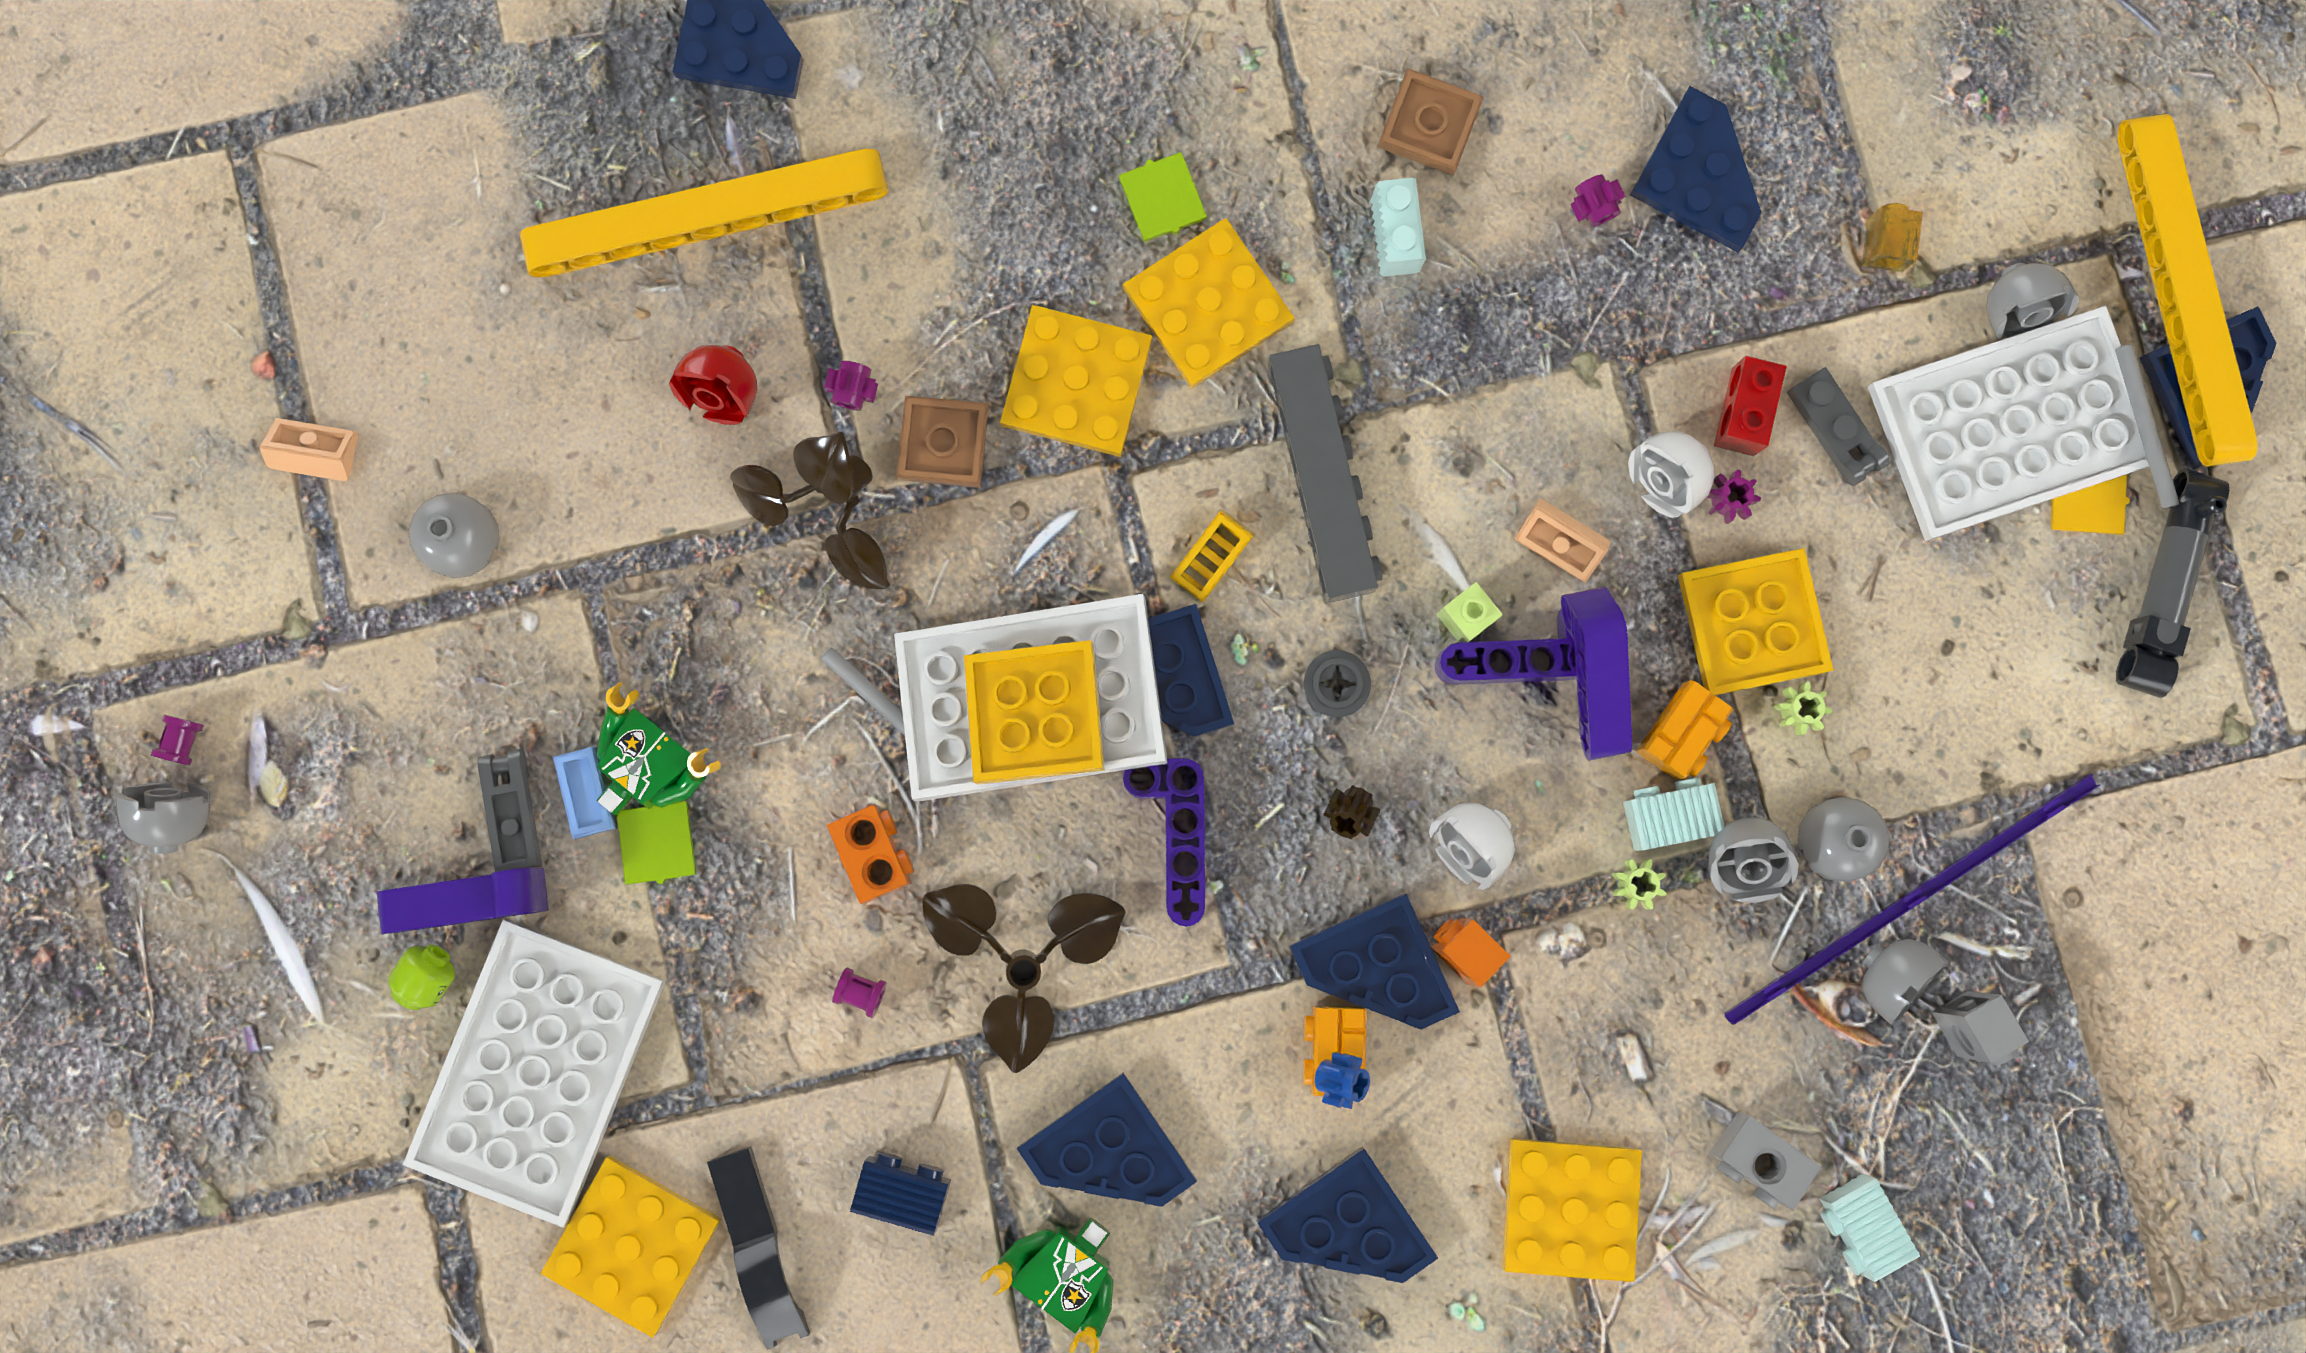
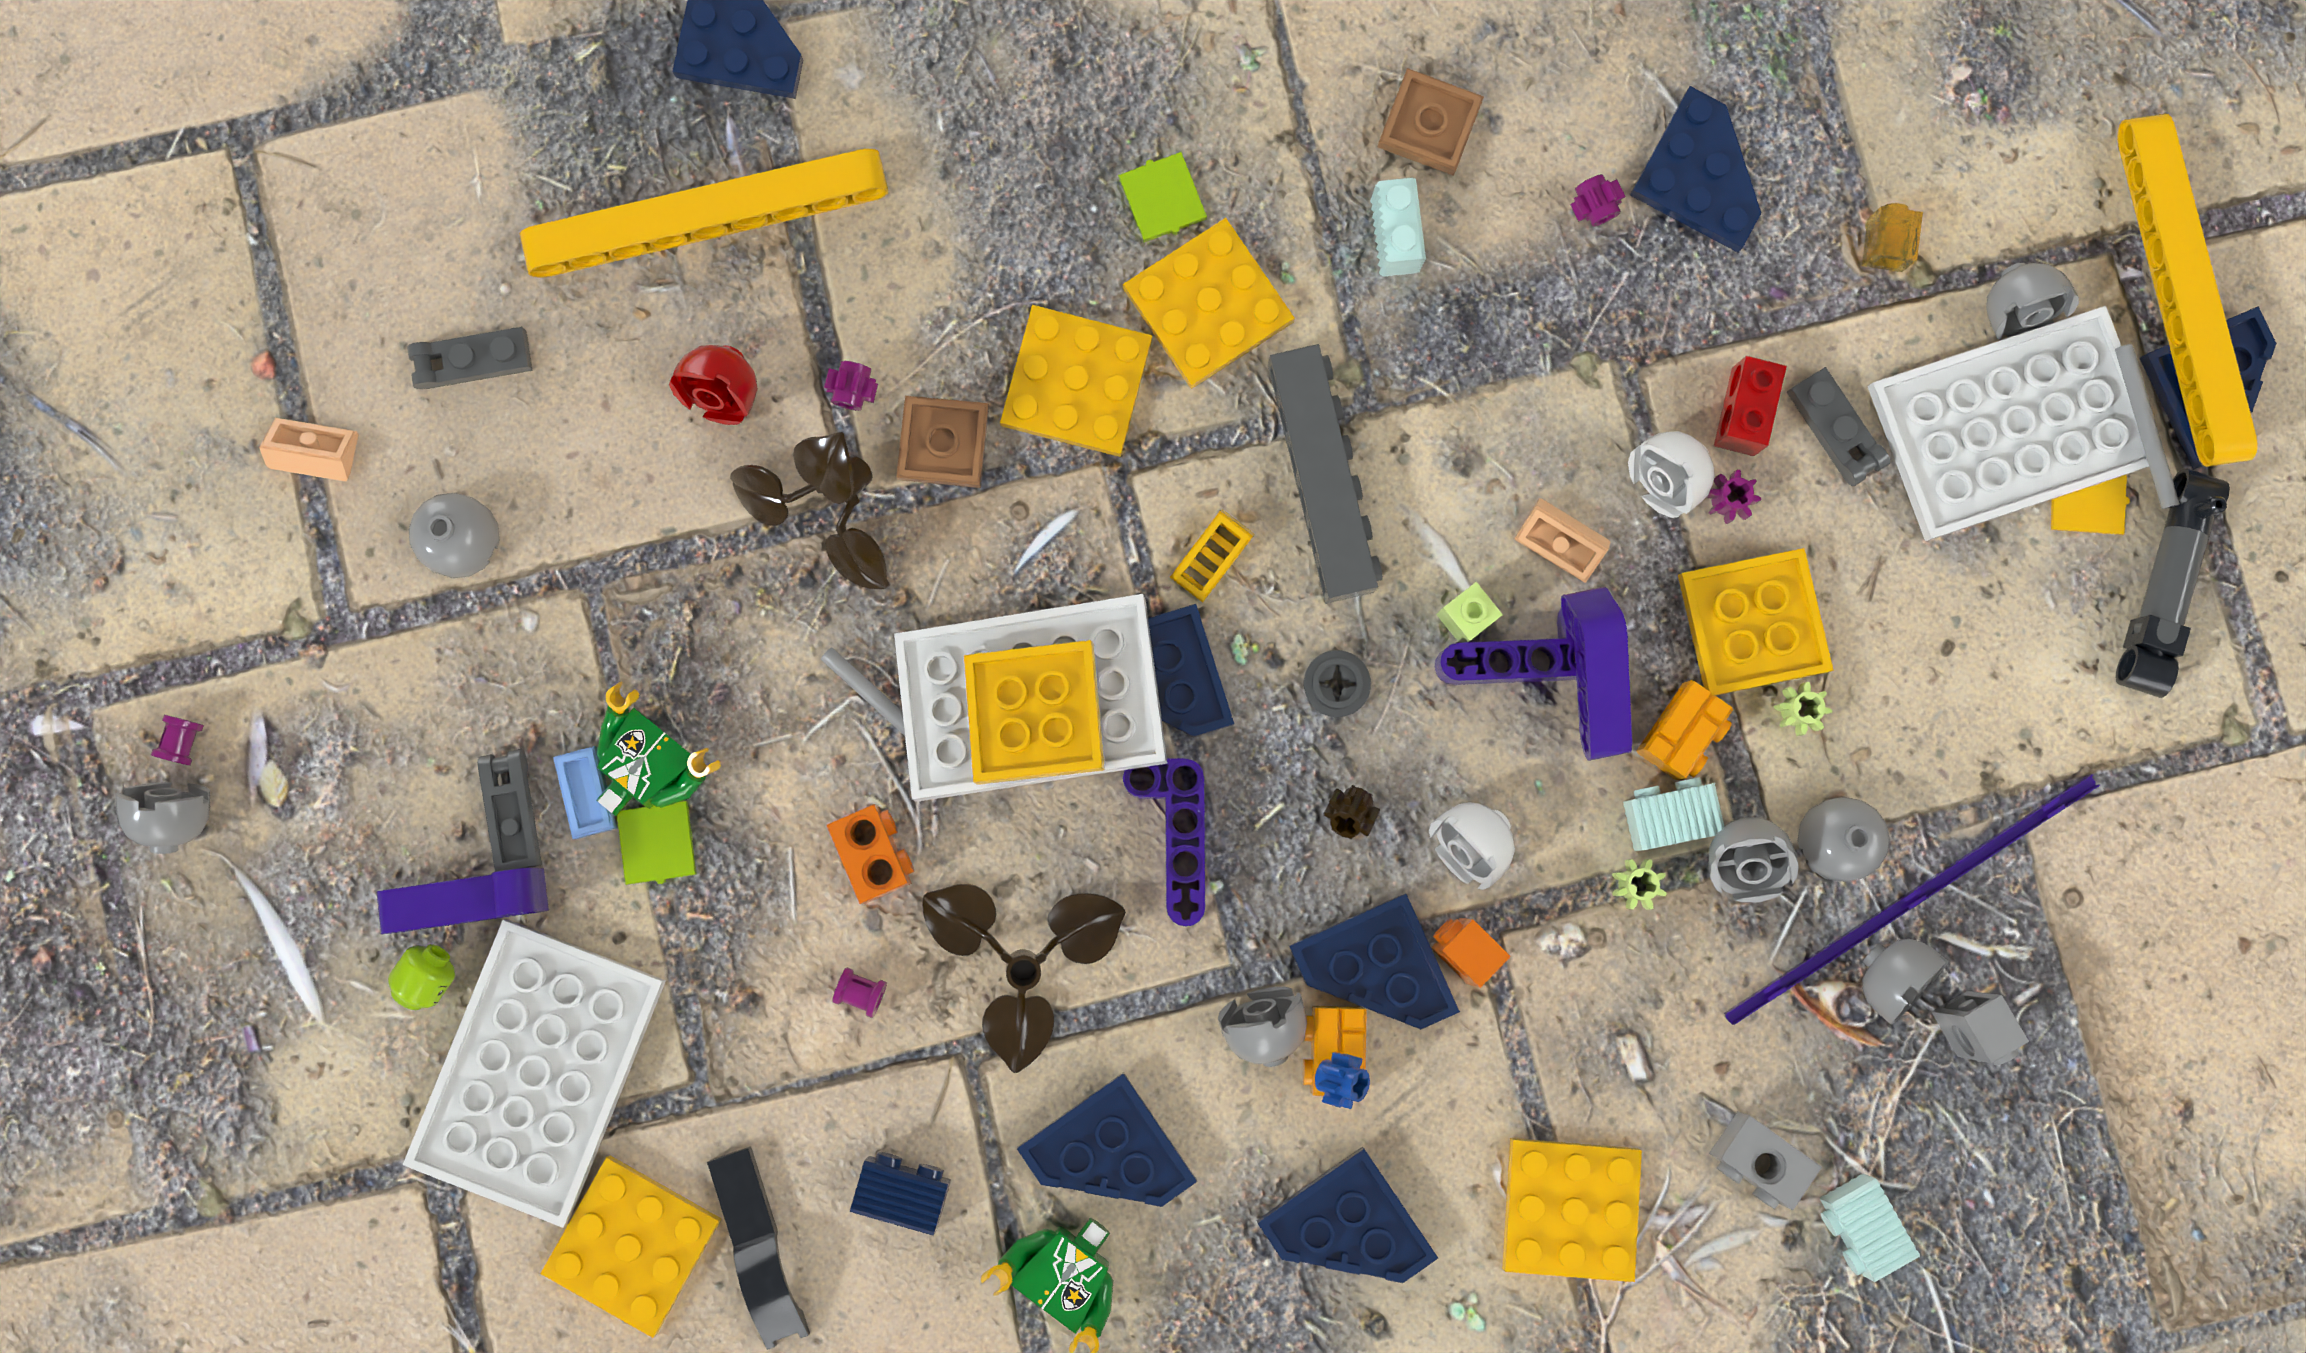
(470, 358): none -> dark grey plate
(1265, 1028): none -> light grey cylinder

